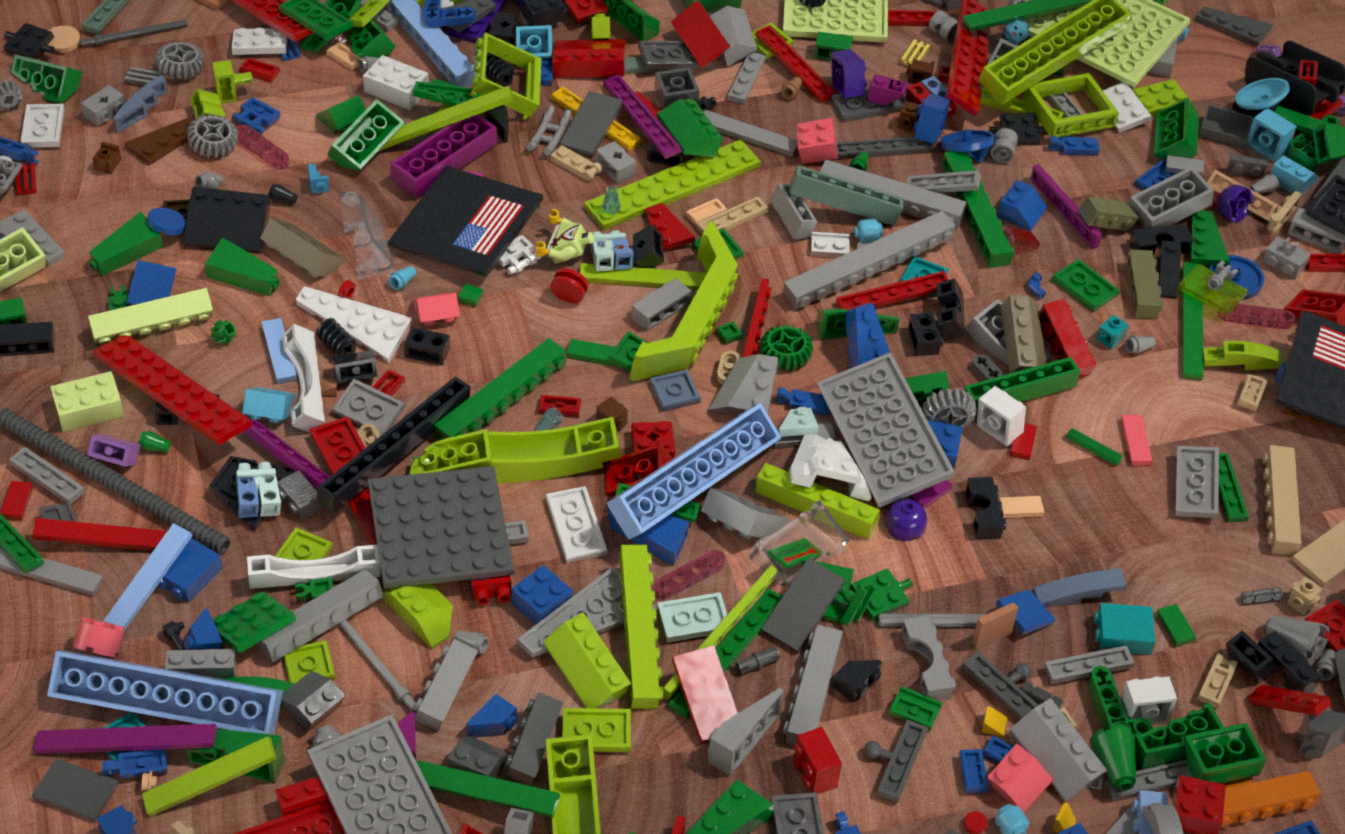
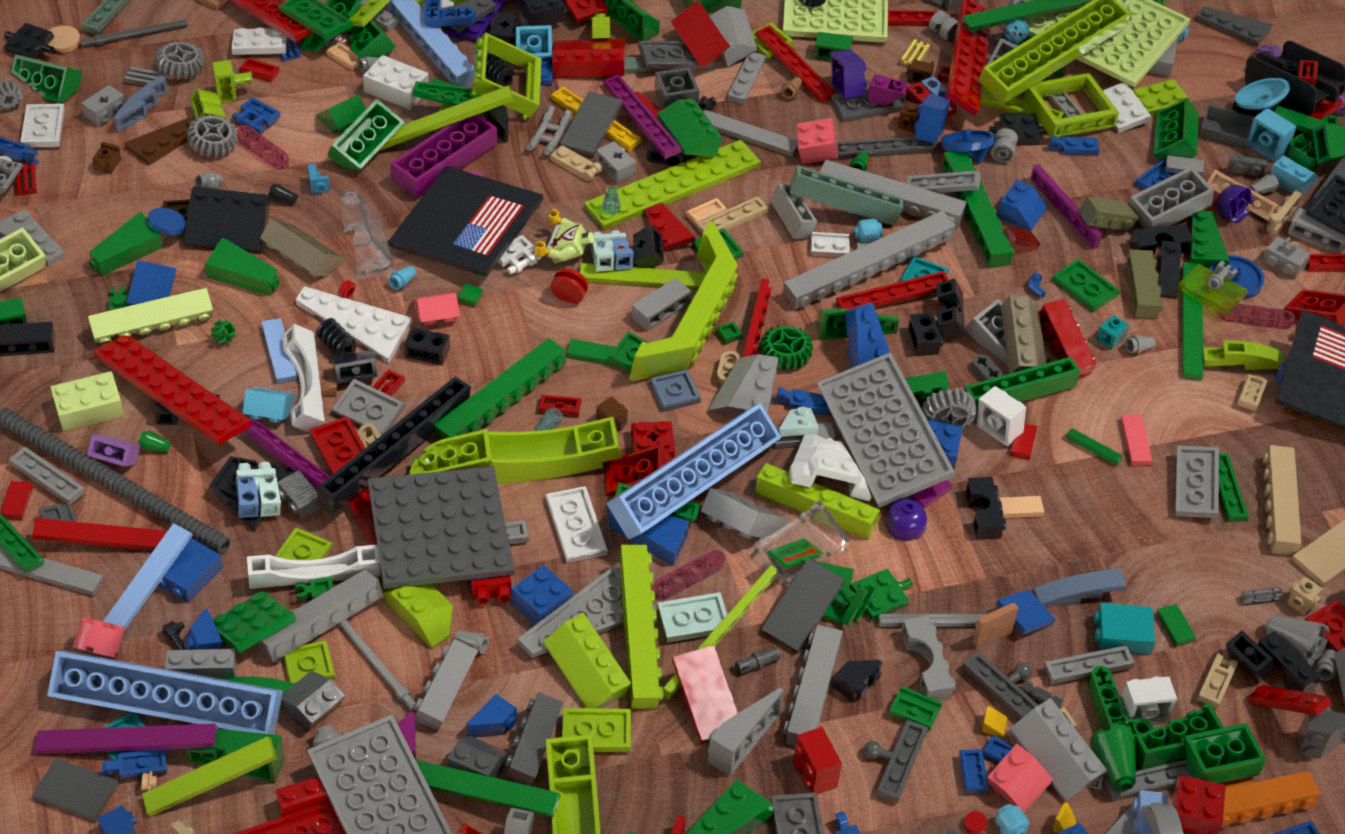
(736, 641): green tile -> none

